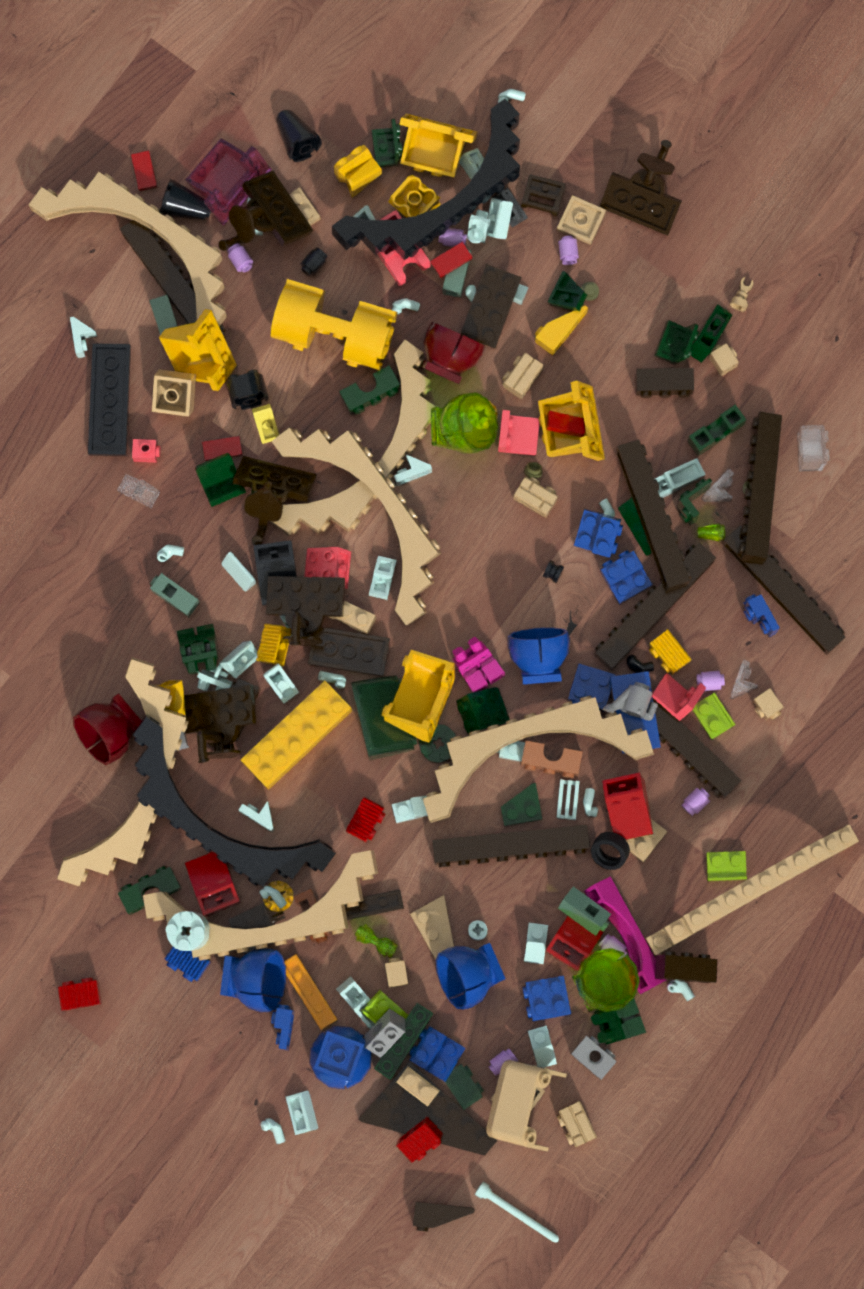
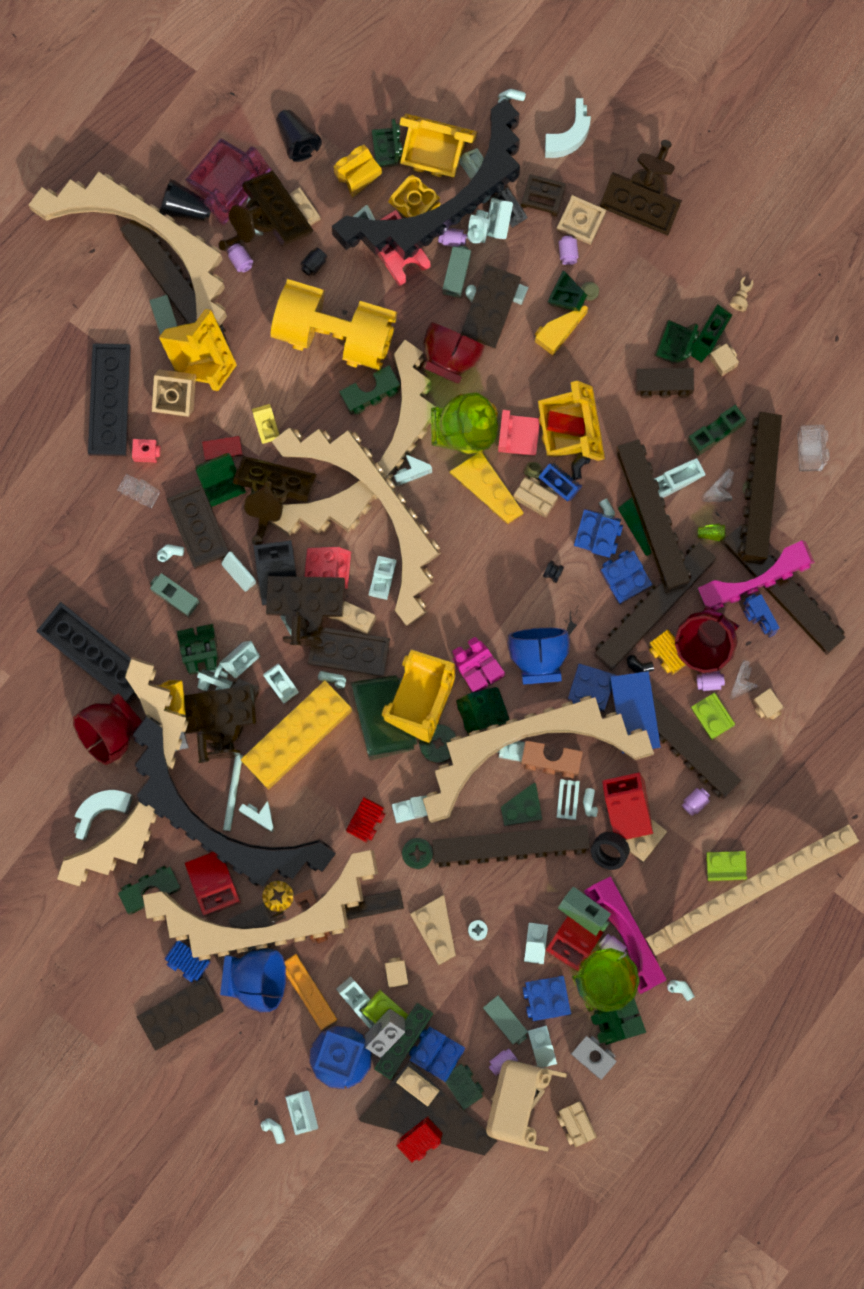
(80, 331): light aqua slope -> none
(80, 994): red brick -> none
(88, 650): none -> black brick
(97, 803): none -> light aqua arch
(144, 170): red tile -> none
(180, 1014): none -> dark brown plate
(197, 526): none -> dark brown plate
(198, 934): light aqua brick -> none
(232, 793): none -> light aqua bar
(247, 390): black brick -> none
(272, 647): yellow brick -> none
(275, 895): light aqua arm -> none
(283, 1020): blue plate -> none
(383, 945): clear neon green piece -> none
(405, 303): light aqua arm -> none
(423, 846): none -> dark green gear
(433, 1215): dark brown slope -> none
(451, 259): red tile -> none
(468, 972): blue plate -> none
(483, 482): none -> yellow wing
(486, 1192): light aqua piece -> none
(506, 1020): none -> sand green brick
(522, 375): tan brick -> none
(560, 481): none -> blue brick
(565, 143): none -> light aqua arch
(577, 464): none -> black arm
(634, 702): light grey piece -> none
(676, 697): coral bracket -> none
(686, 967): dark brown brick -> none
(687, 510): dark green bracket -> none
(706, 640): none -> dark red plate
(792, 559): none -> dark pink arch

